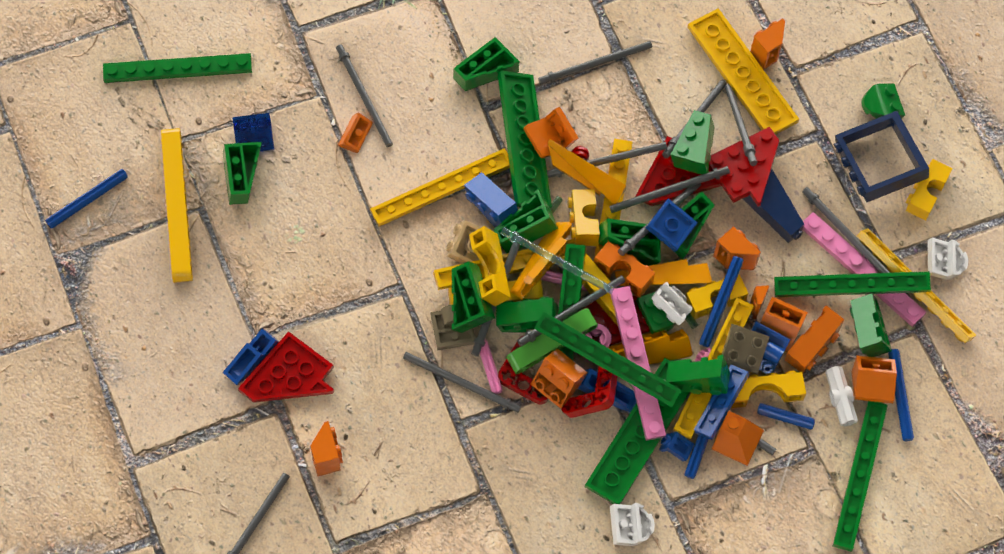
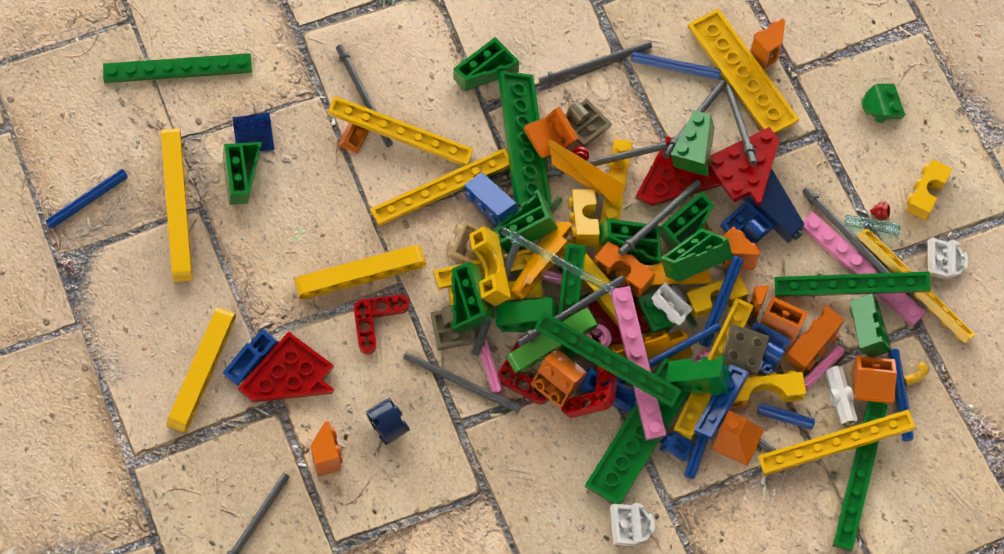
(201, 370): none -> yellow beam
(359, 272): none -> yellow beam
(372, 312): none -> red beam
(387, 421): none -> dark blue brick
(400, 131): none -> yellow plate
(587, 121): none -> dark tan plate
(671, 225): blue plate -> none
(675, 65): none -> blue axle
(681, 346): none -> blue bar
(696, 255): none -> green wedge
(716, 173): dark grey bar -> none
(749, 221): none -> blue plate
(825, 364): none -> bright pink axle
(836, 442): none -> yellow plate
(872, 224): none -> clear light blue axle
(881, 211): none -> red plate
(890, 185): dark blue window -> none
(918, 376): none -> yellow arm

